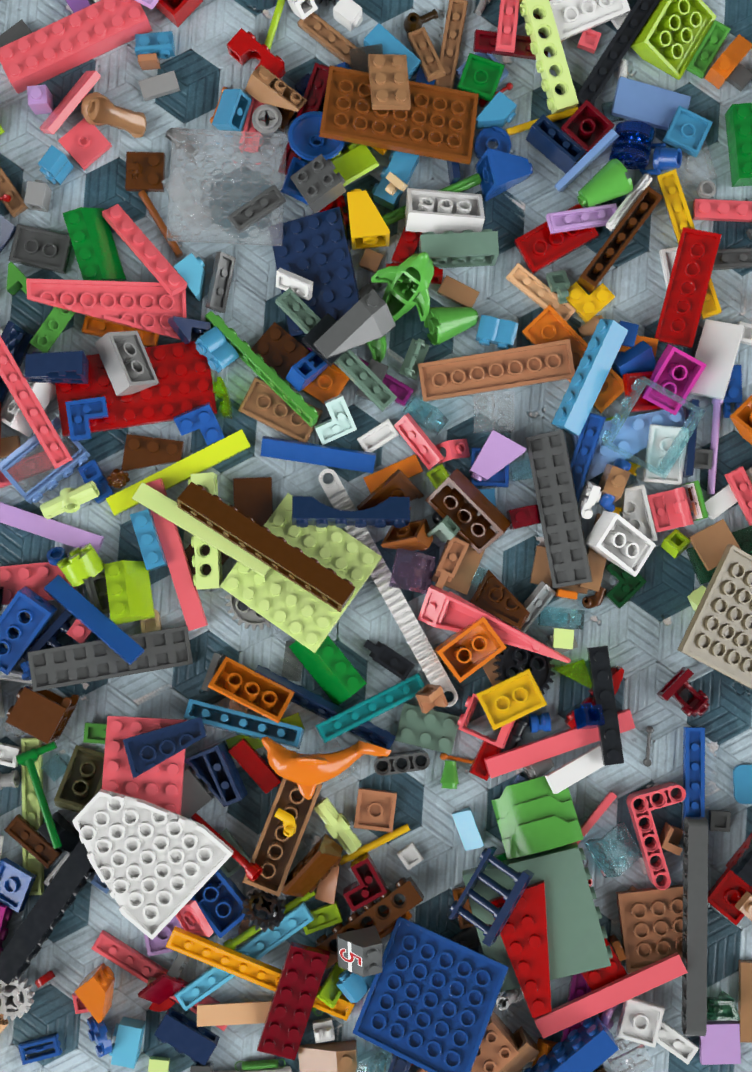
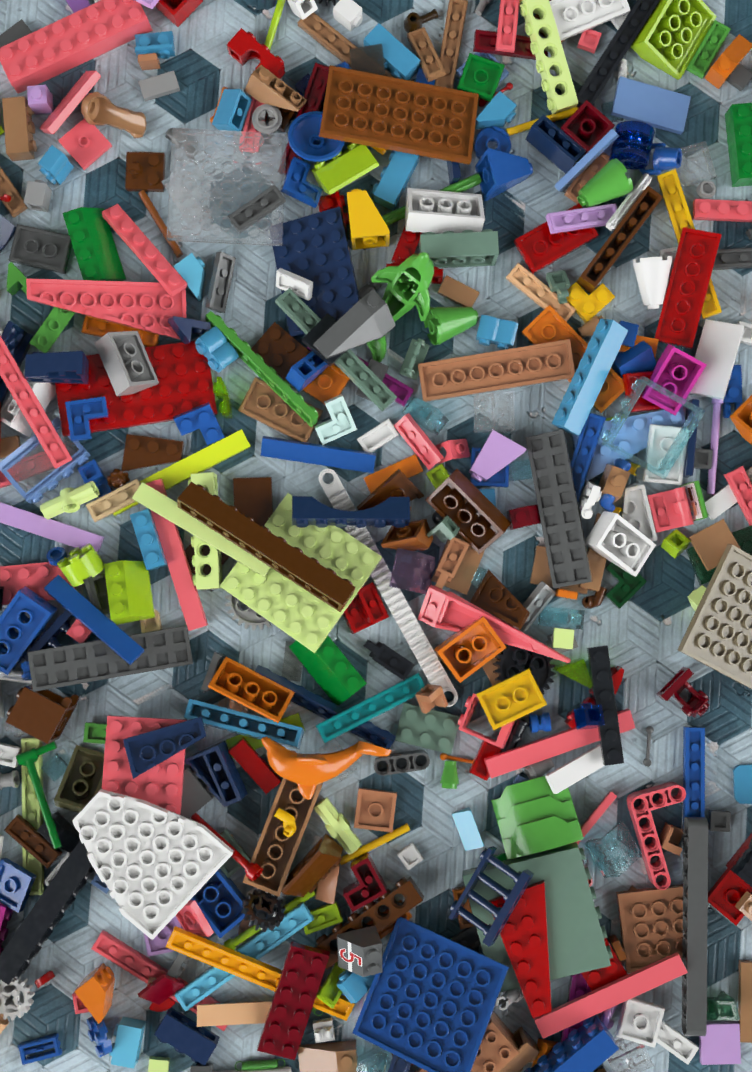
(18, 129): none -> medium nougat brick
(113, 501): none -> tan tile
(319, 183): dark grey brick -> none
(365, 609): none -> red slope
(371, 260): medium nougat tile -> none
(389, 82): medium nougat plate -> none
(395, 184): tan tile -> none
(585, 176): none -> nougat tile
(652, 279): none -> white cone
(687, 131): dark azure tile -> none

